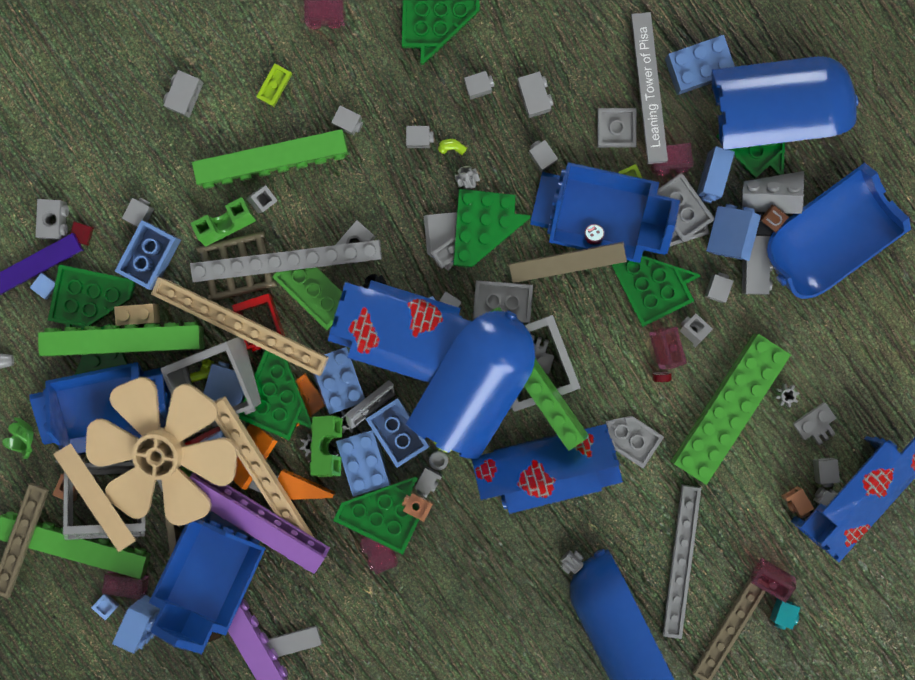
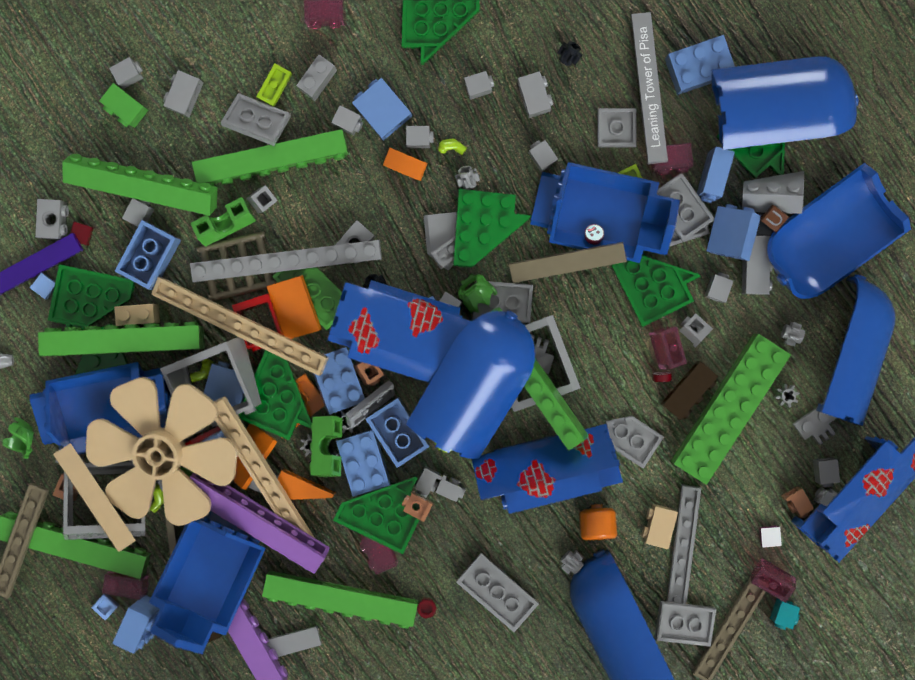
(123, 105): none -> bright green brick
(127, 72): none -> light grey brick
(139, 184): none -> bright green brick
(158, 499): none -> lime arm
(255, 119): none -> light grey tile
(294, 307): none -> orange tile
(316, 77): none -> light grey brick
(340, 599): none -> bright green brick
(373, 377): none -> nougat brick
(381, 108): none -> medium blue brick
(405, 164): none -> orange slope
(426, 608): none -> dark red tile
(438, 460): light grey tile -> none
(450, 488): none -> light grey brick
(476, 294): none -> bright green helmet
(497, 592): none -> light grey plate
(569, 53): none -> black gear
(598, 523): none -> orange head
(659, 526): none -> tan brick
(685, 623): none -> light grey tile
(689, 390): none -> dark brown brick
(770, 536): none -> white tile
(792, 334): none -> light grey gear
(860, 354): none -> blue panel

